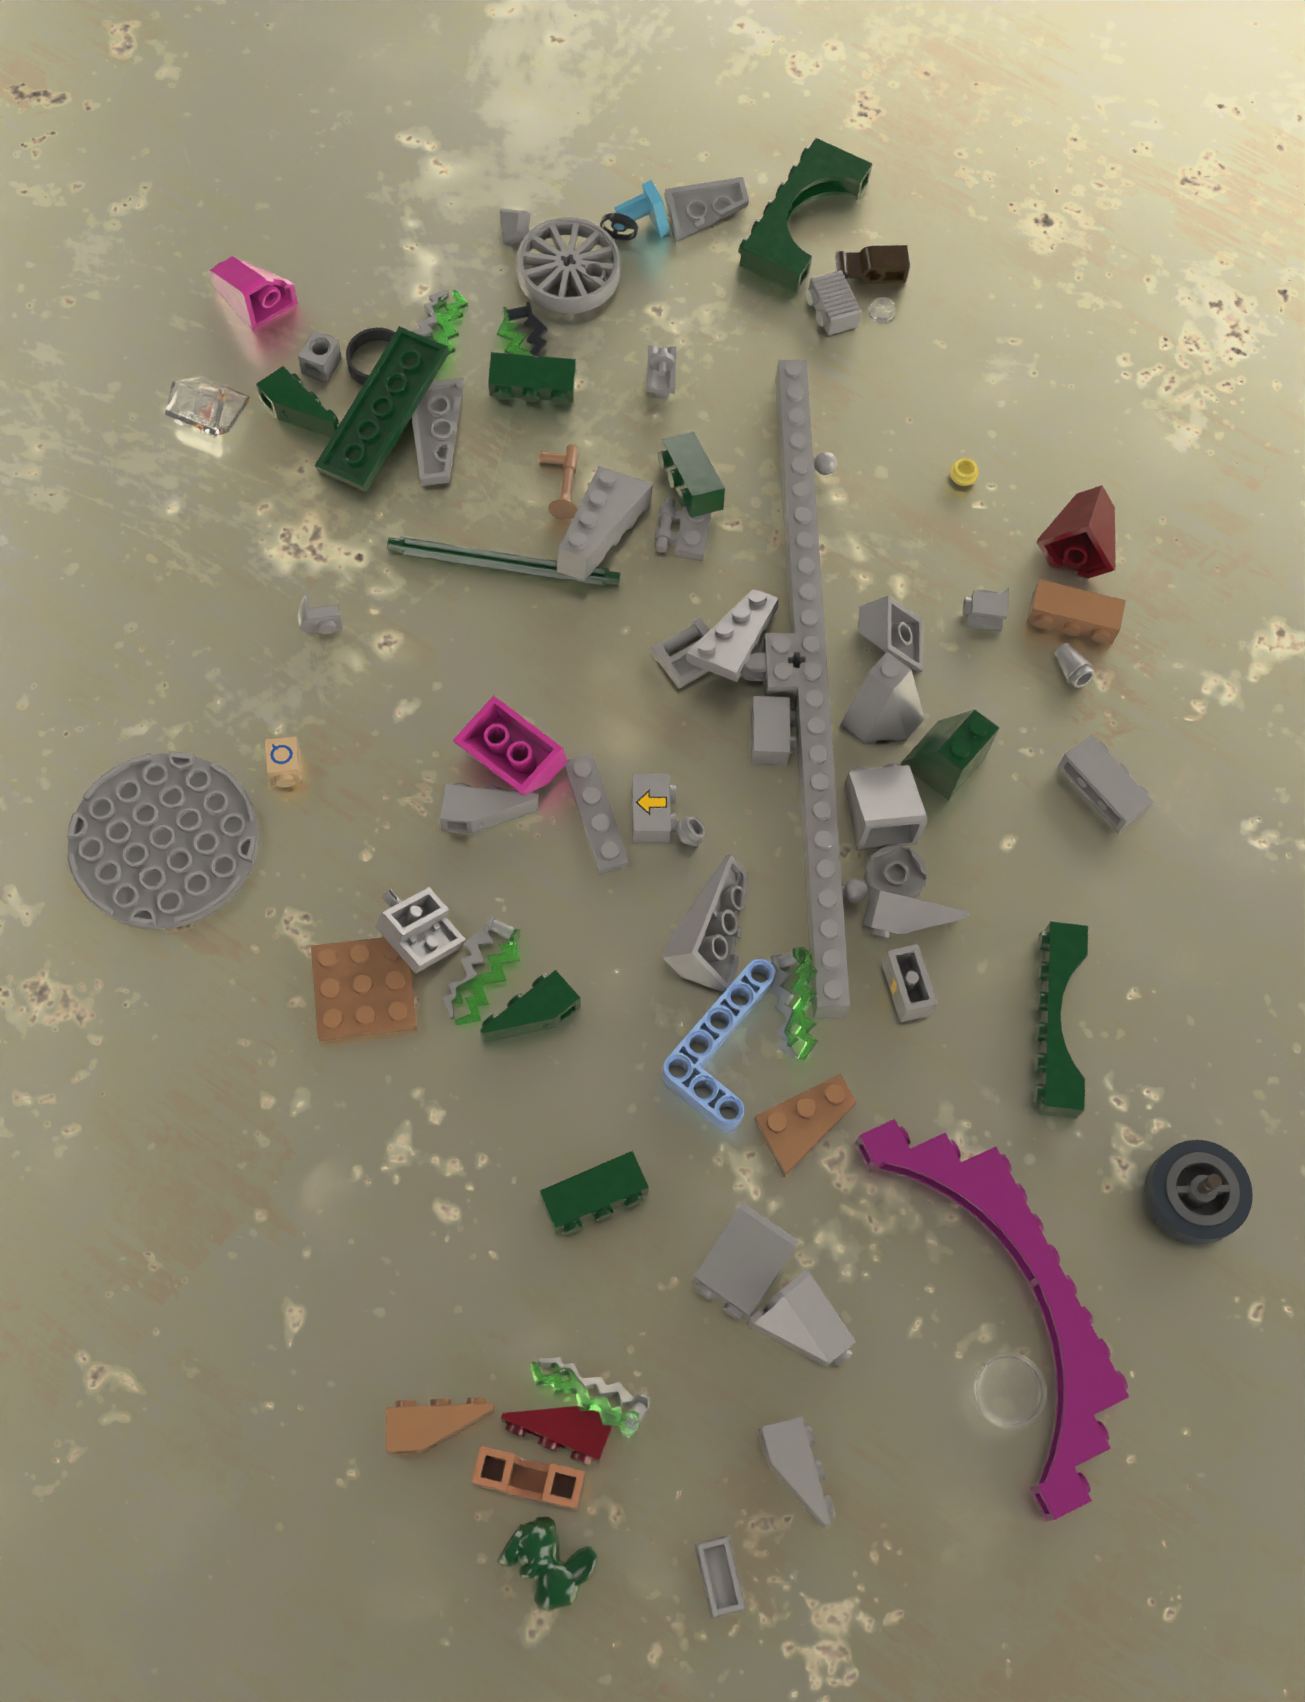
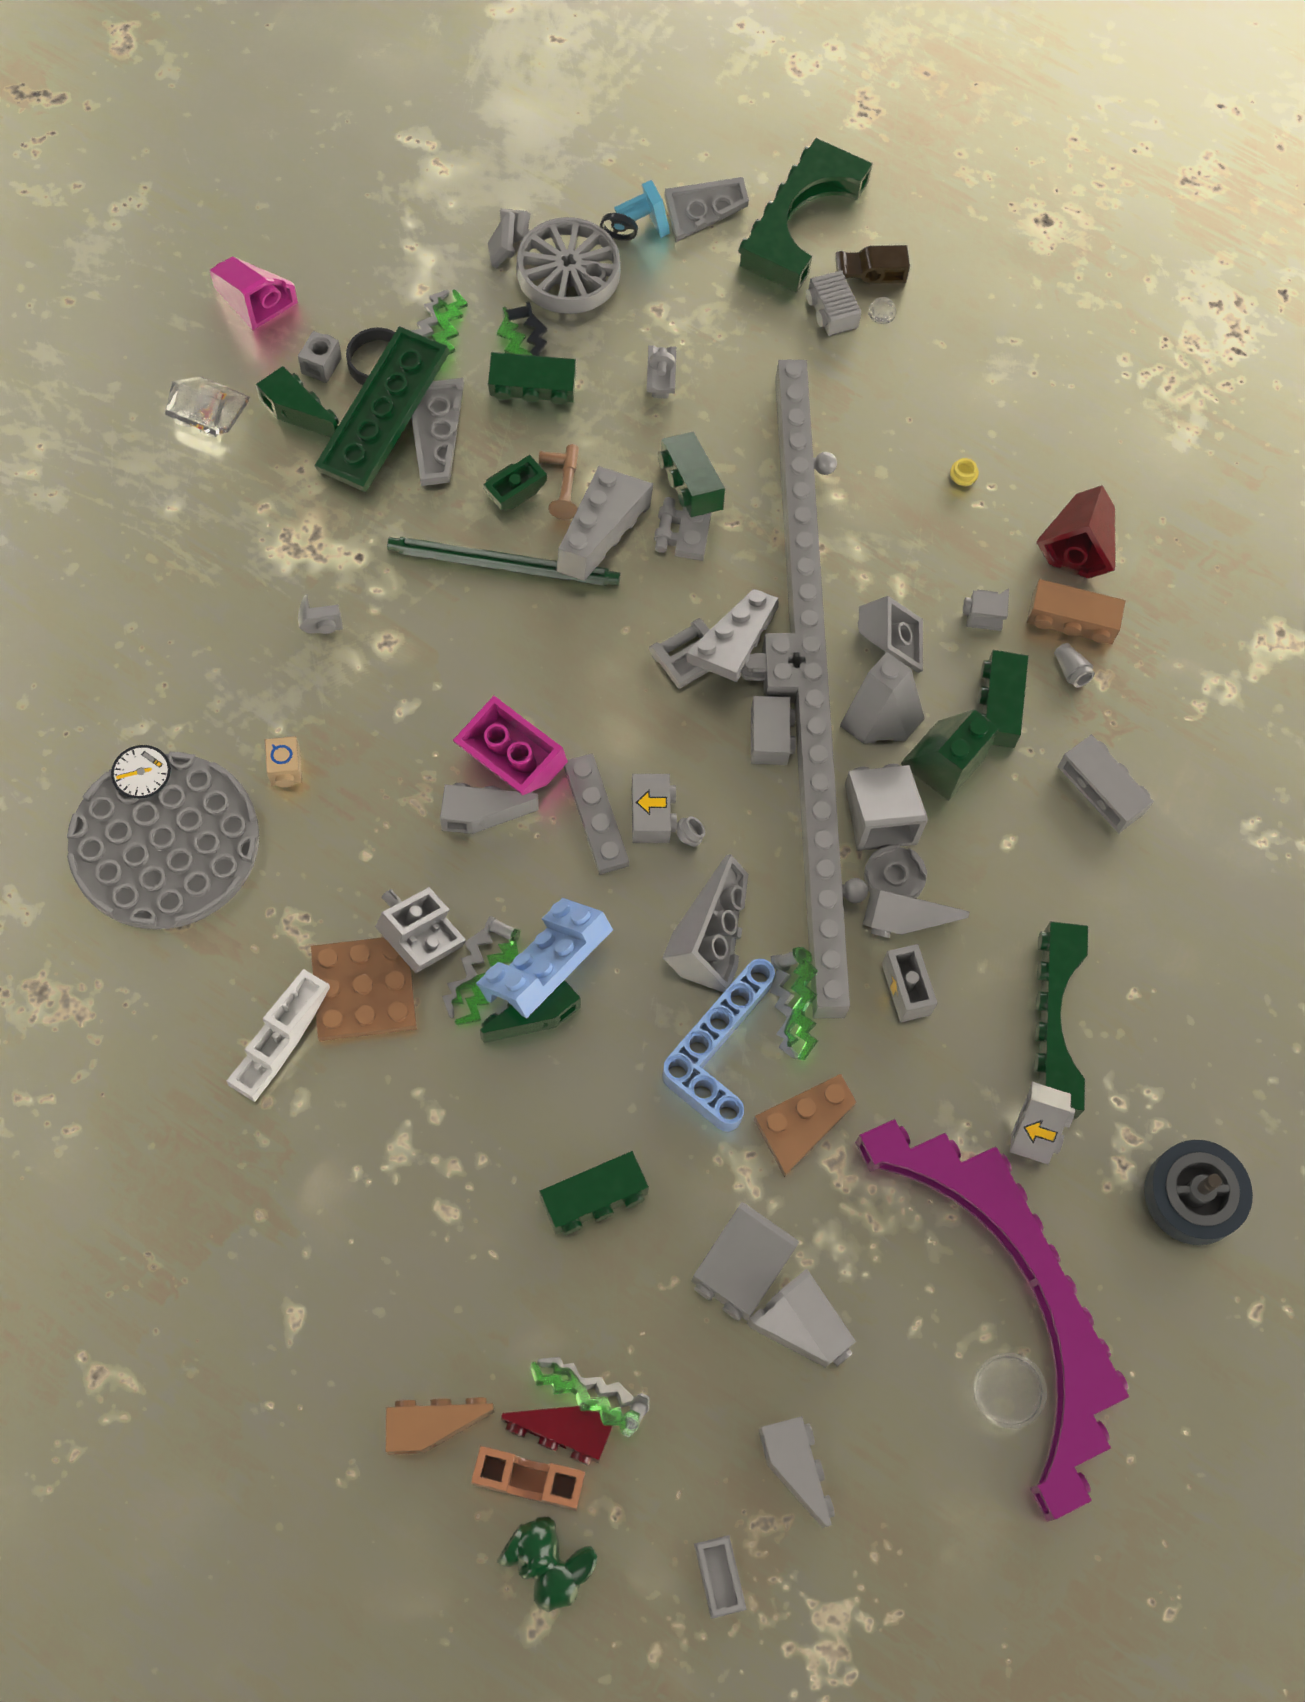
(140, 771): none -> white sticker
(279, 1036): none -> white slope
(501, 241): none -> light grey piece
(515, 483): none -> dark green slope
(554, 954): none -> light blue piece
(1004, 694): none -> dark green brick
(1041, 1123): none -> light grey brick

